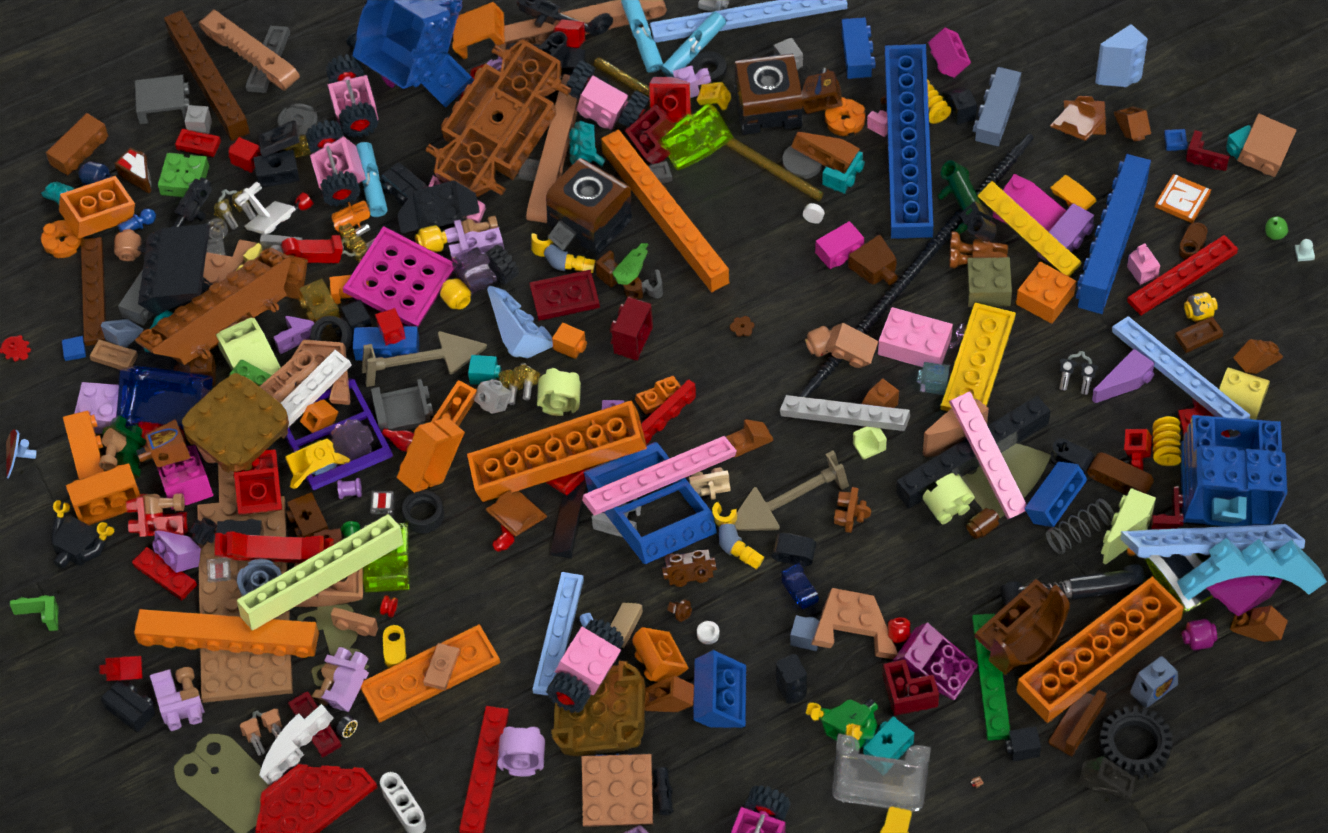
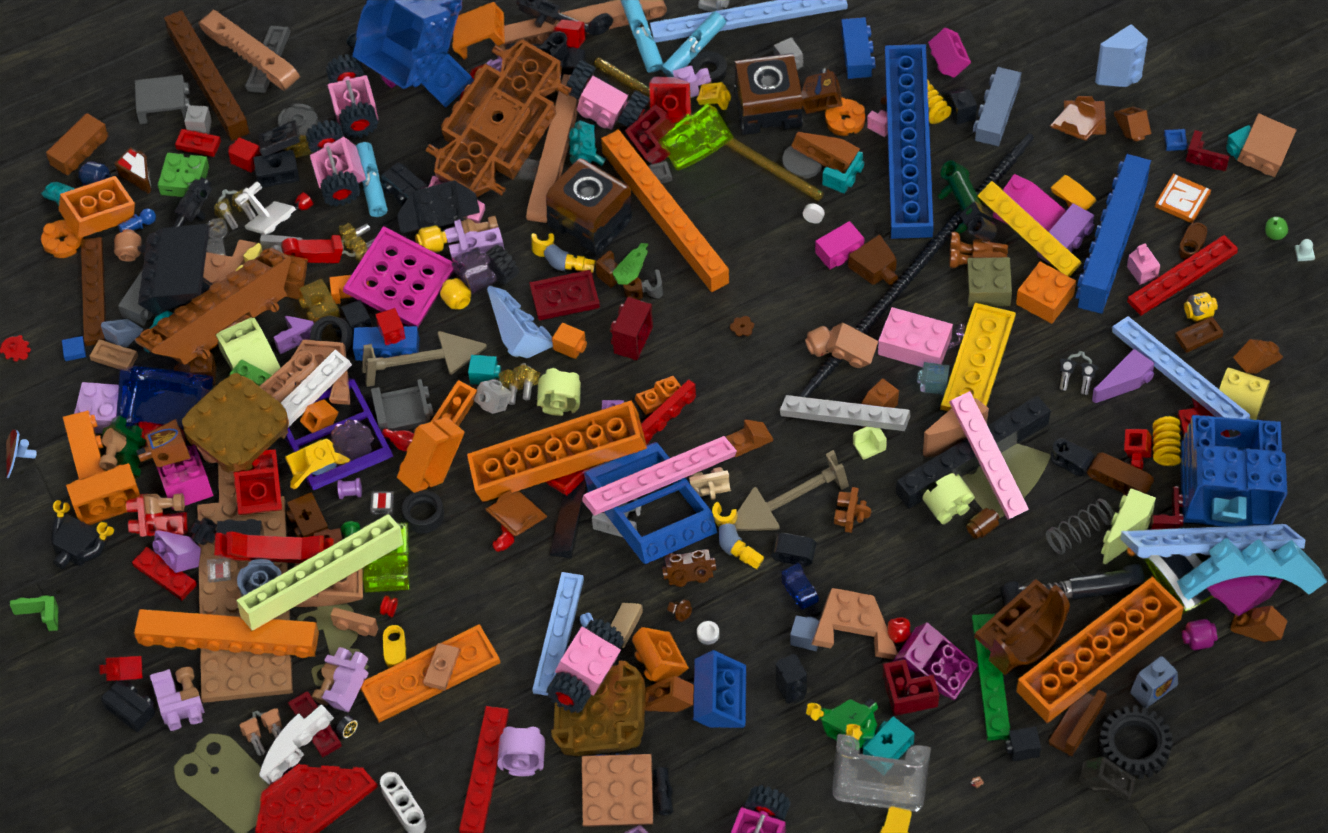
(351, 214): orange arm -> none
(562, 235): dark grey tile -> none
(1055, 494): blue brick -> none

